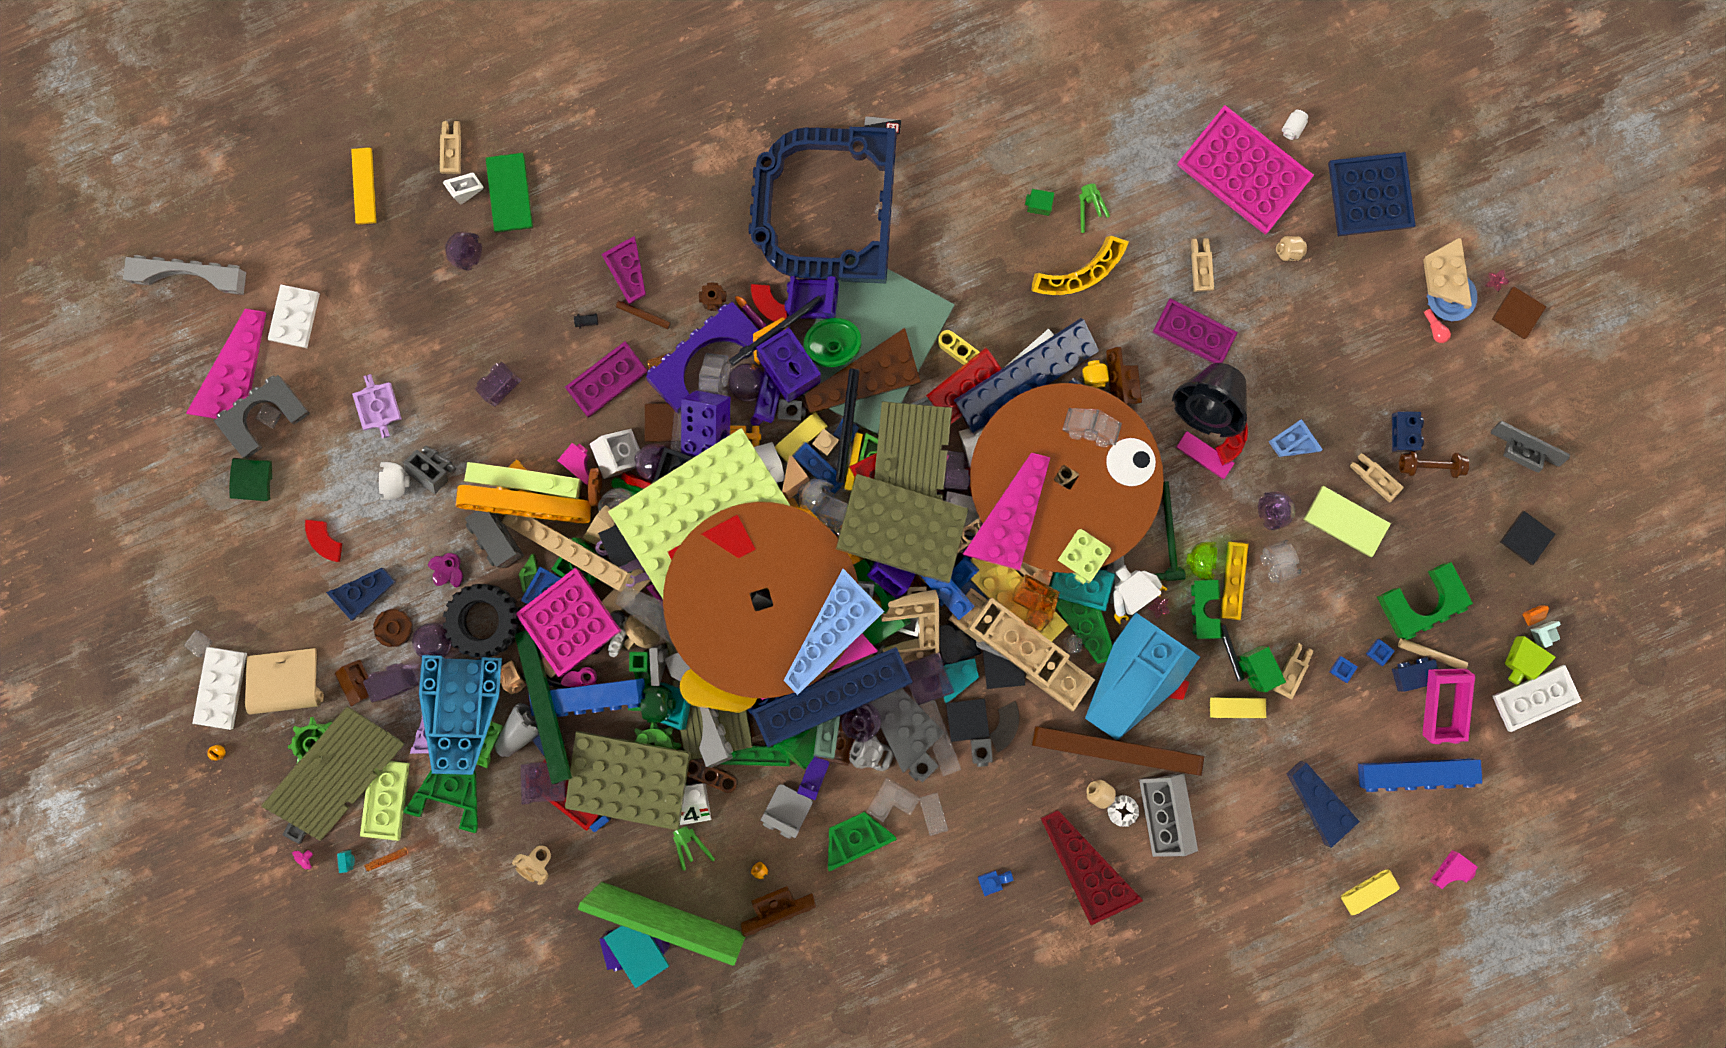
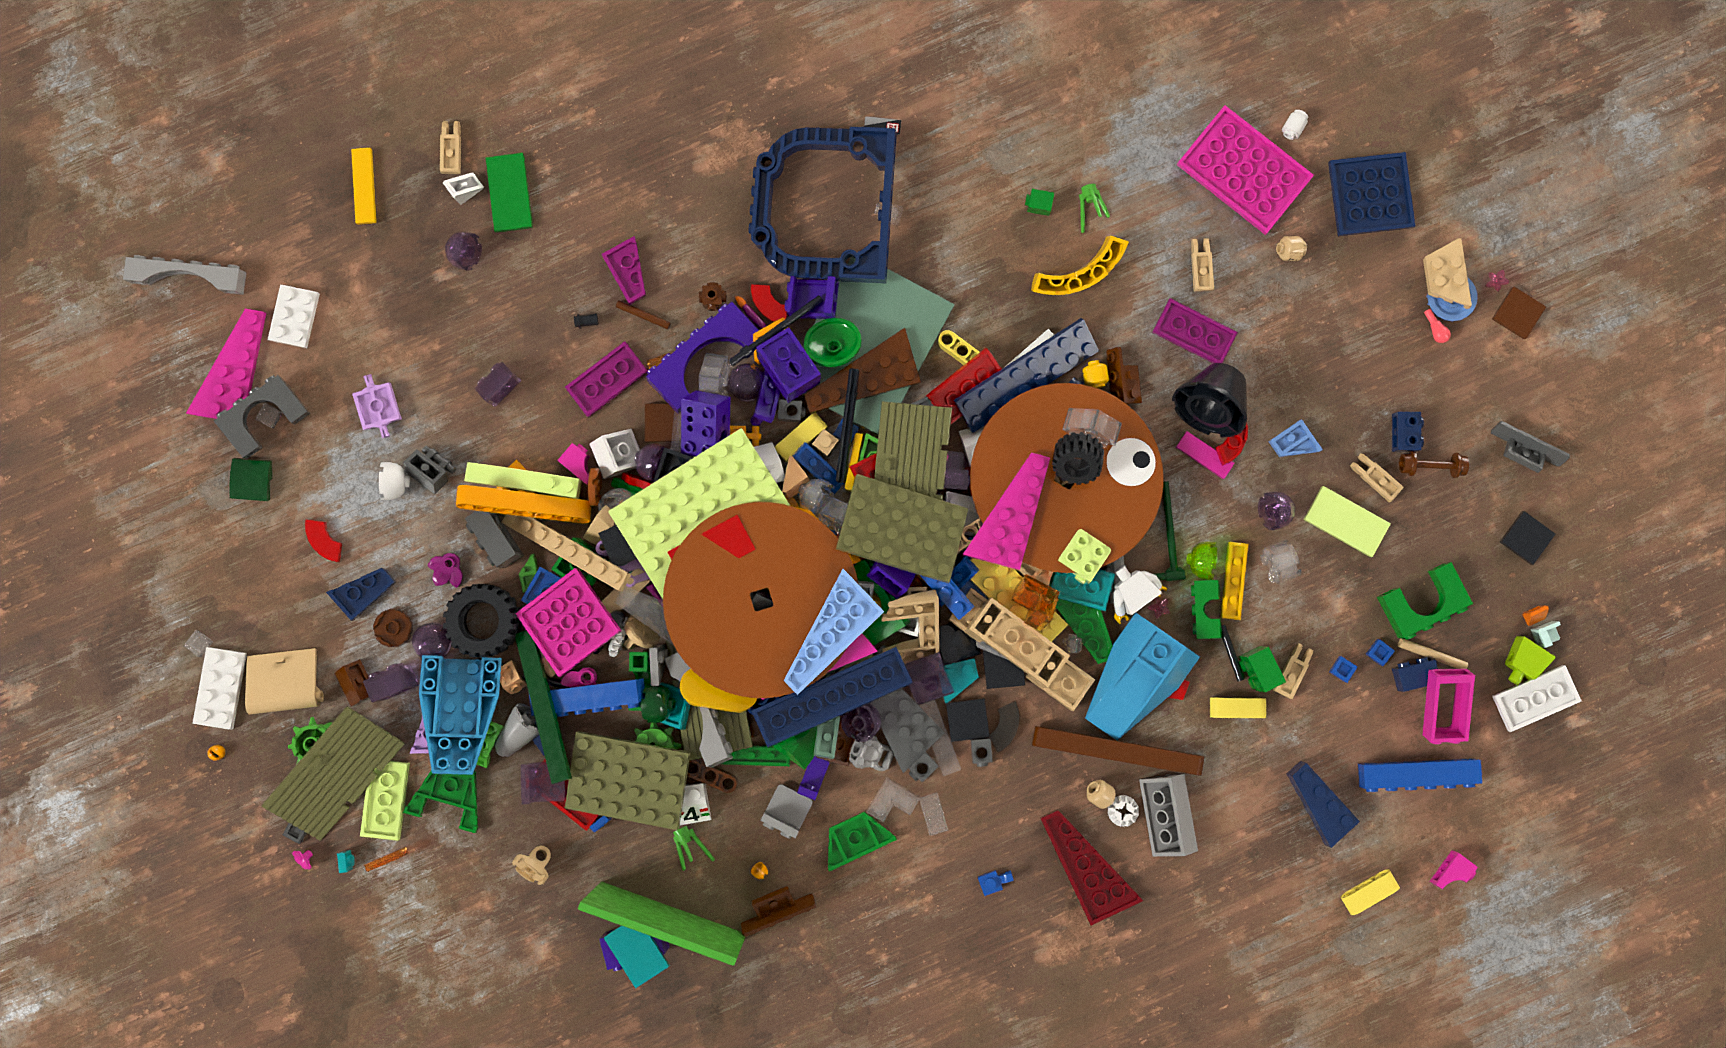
(1082, 469): none -> black tyre

